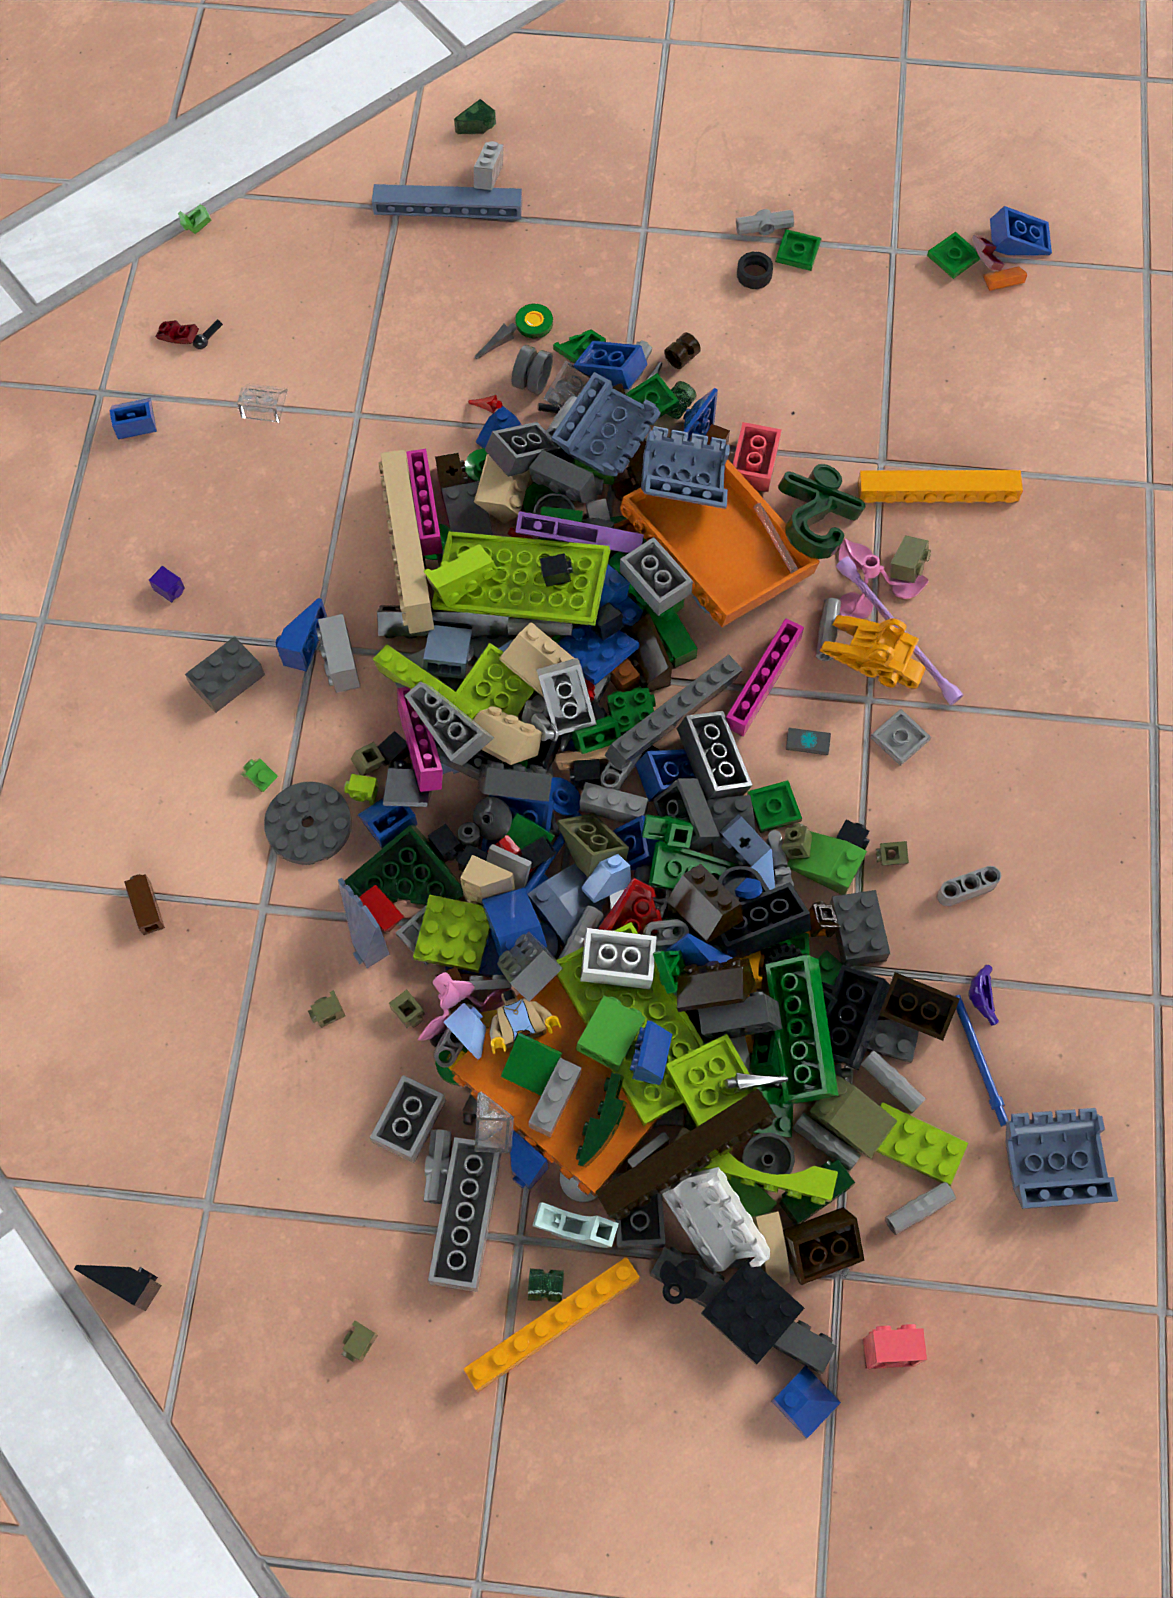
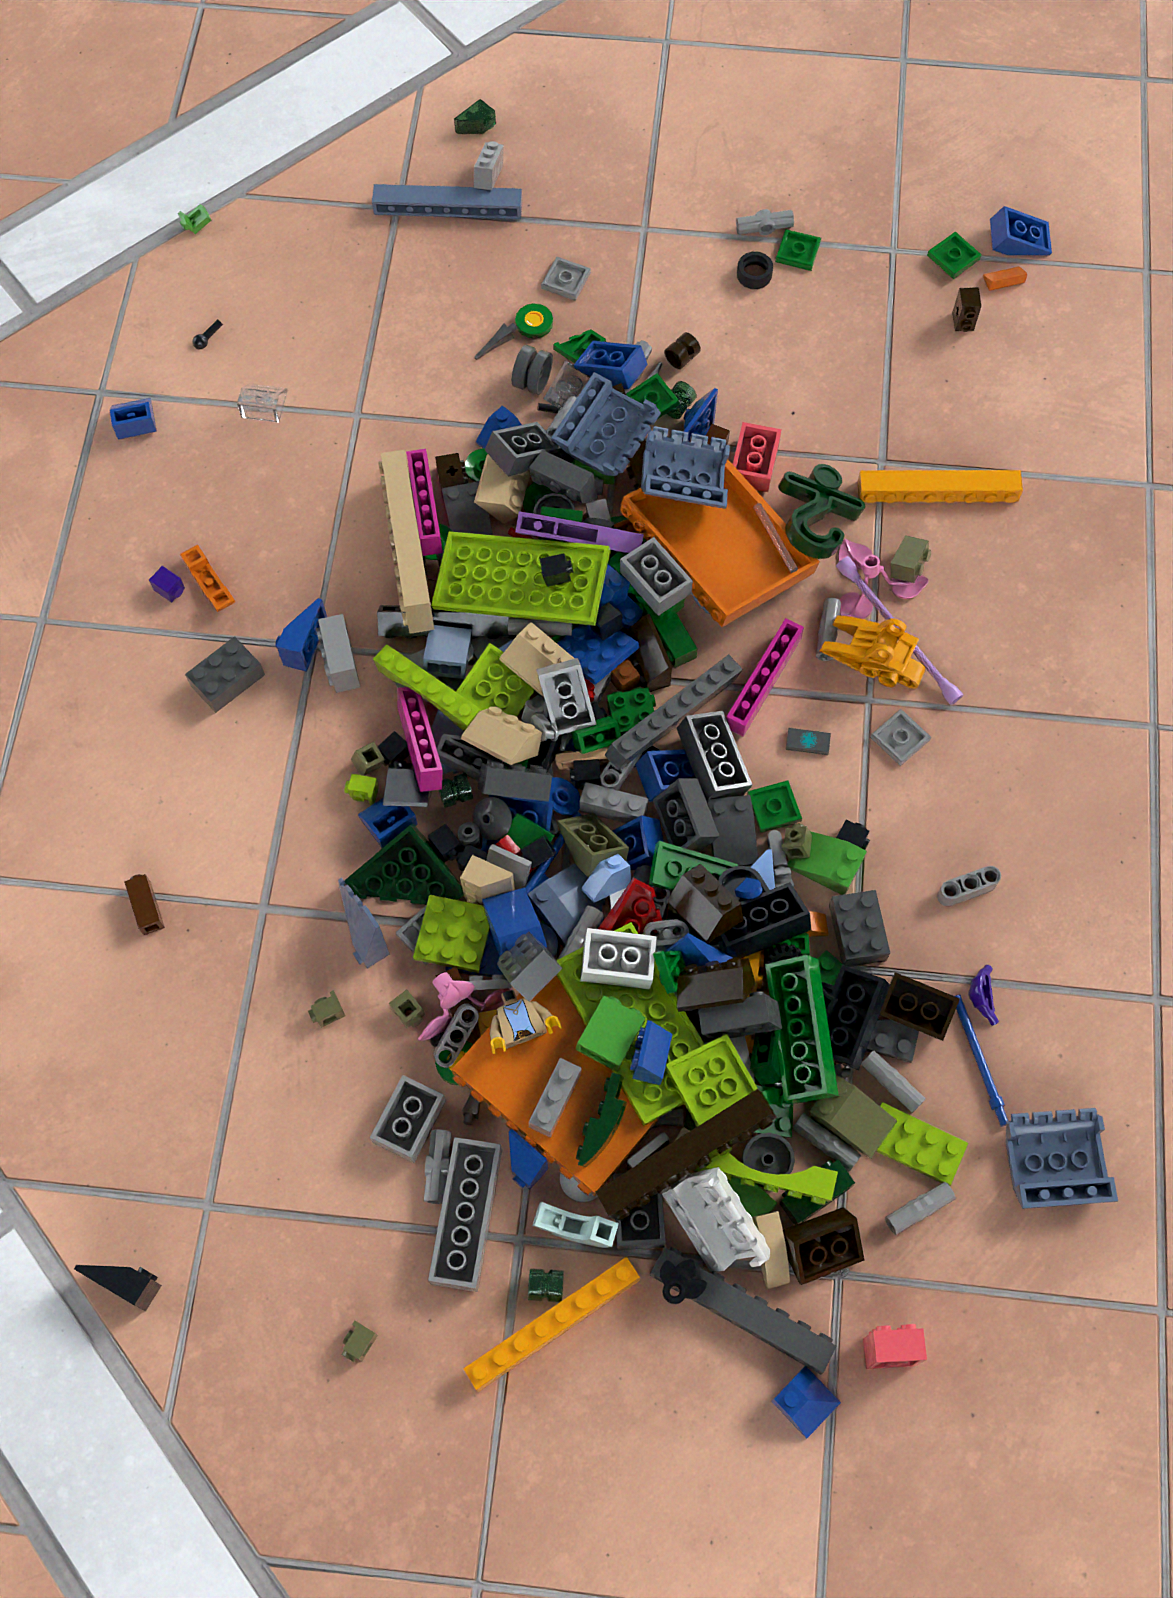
(175, 333): dark red slope -> none
(207, 578): none -> orange slope
(259, 774): bright green bracket -> none
(312, 843): dark grey plate -> none
(381, 908): red slope -> none
(450, 727): light grey wedge -> none
(455, 790): none -> clear green wheel
(461, 575): lime wedge -> none
(468, 1028): light blue slope -> none
(488, 403): red piece -> none
(493, 1127): clear slope -> none
(530, 1064): green tile -> none
(566, 278): none -> light grey tile
(622, 488): reddish brown tile -> none
(668, 829): green brick -> none
(740, 828): sand blue brick -> none
(745, 1082): flat silver piece -> none
(752, 1311): black plate -> none
(823, 917): dark brown window -> none
(901, 853): olive brick -> none
(966, 309): none -> dark brown brick
(985, 251): dark red slope -> none

